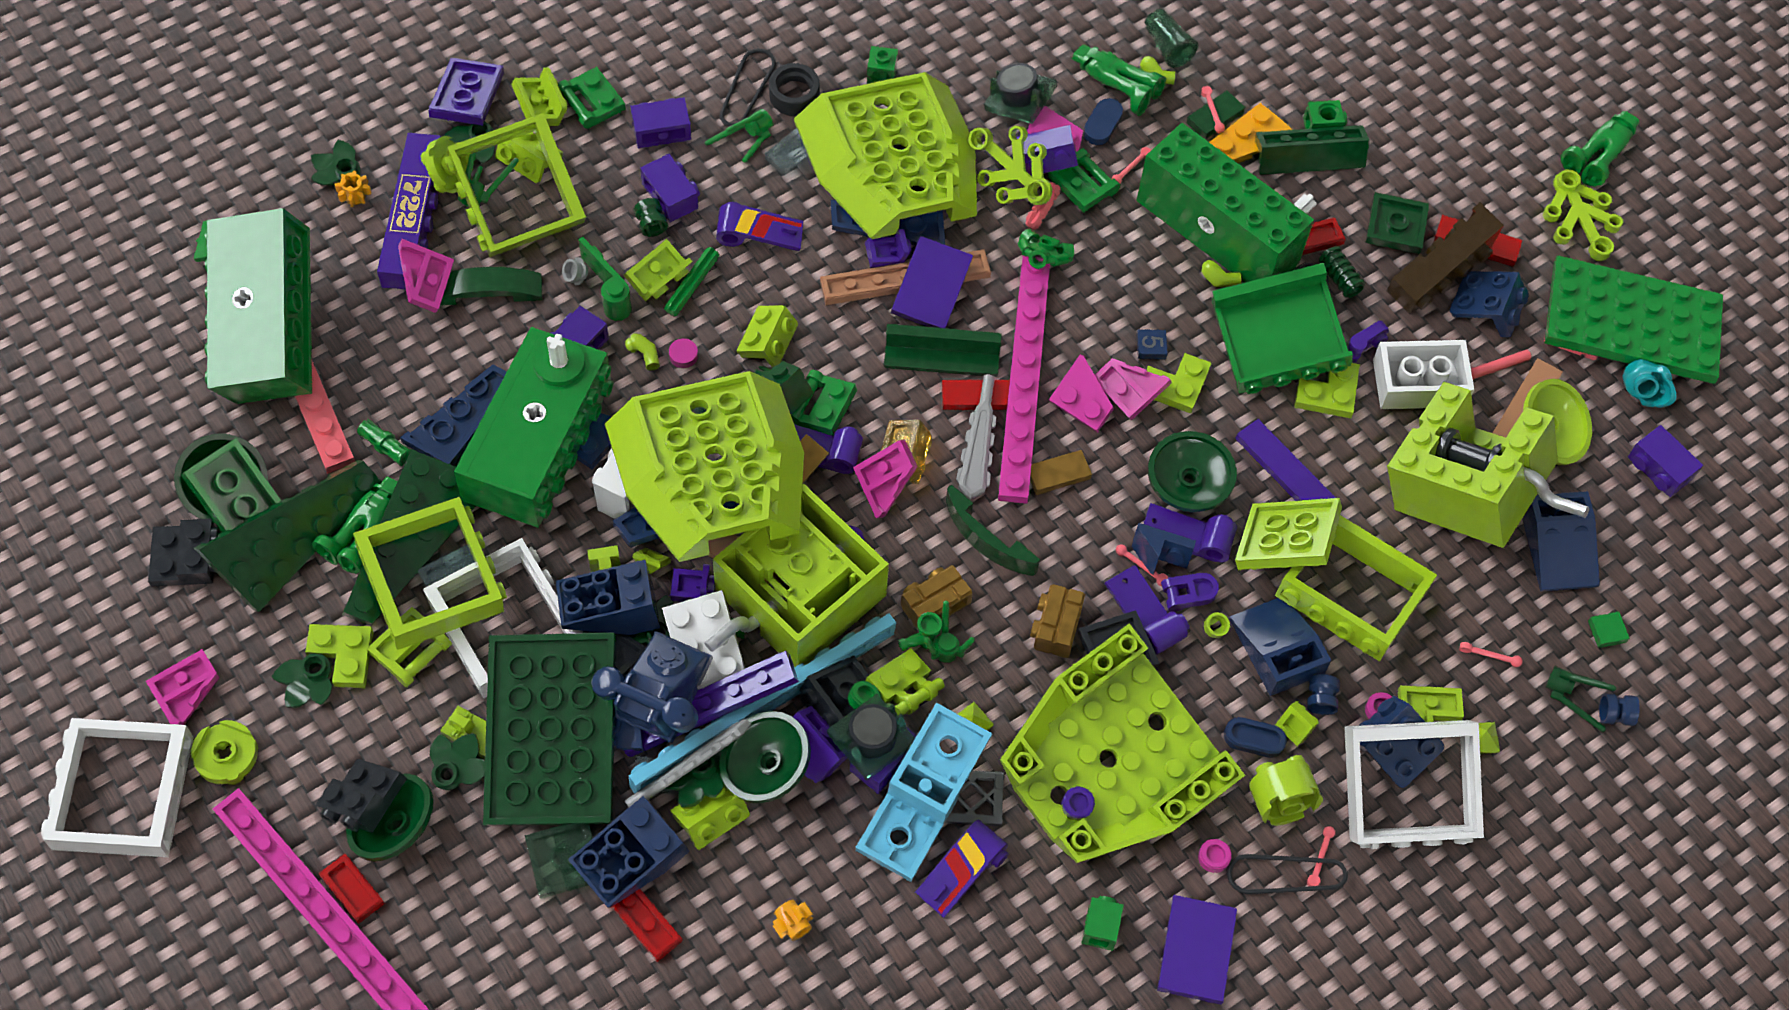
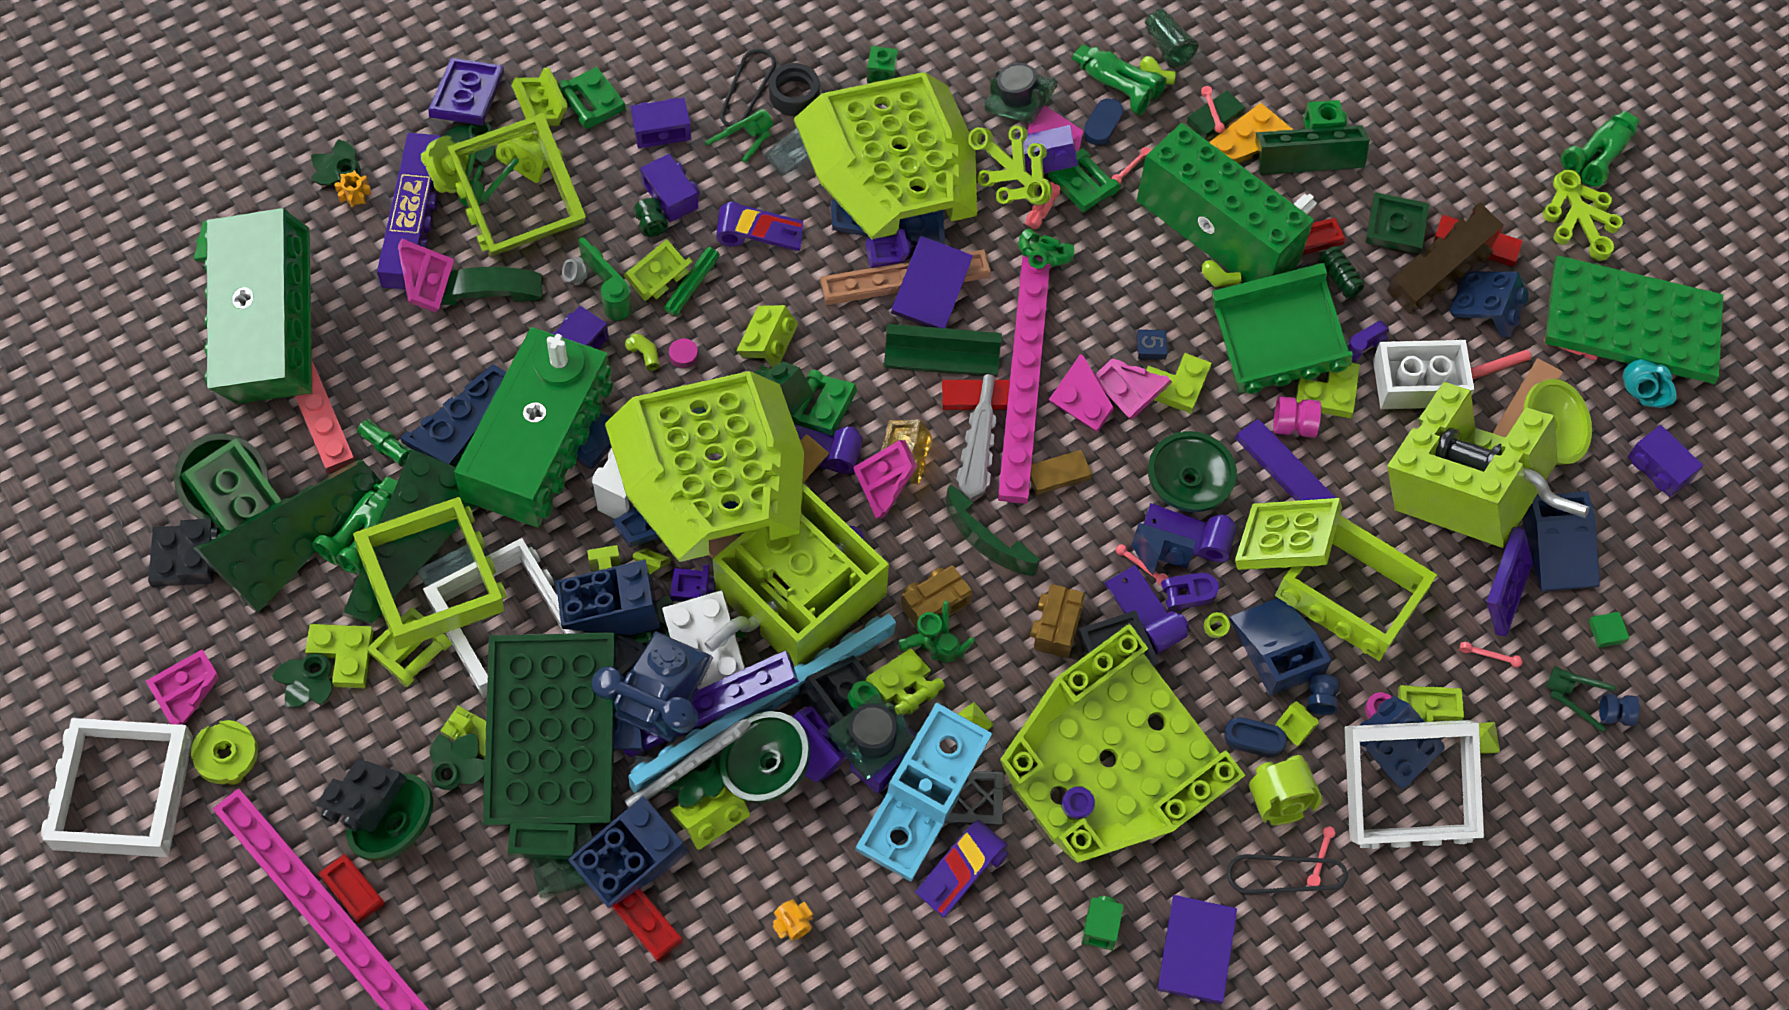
(541, 840): none -> dark green tile
(1214, 855): dark pink tile -> none
(1299, 417): none -> dark pink wheel
(1509, 582): none -> dark purple tile

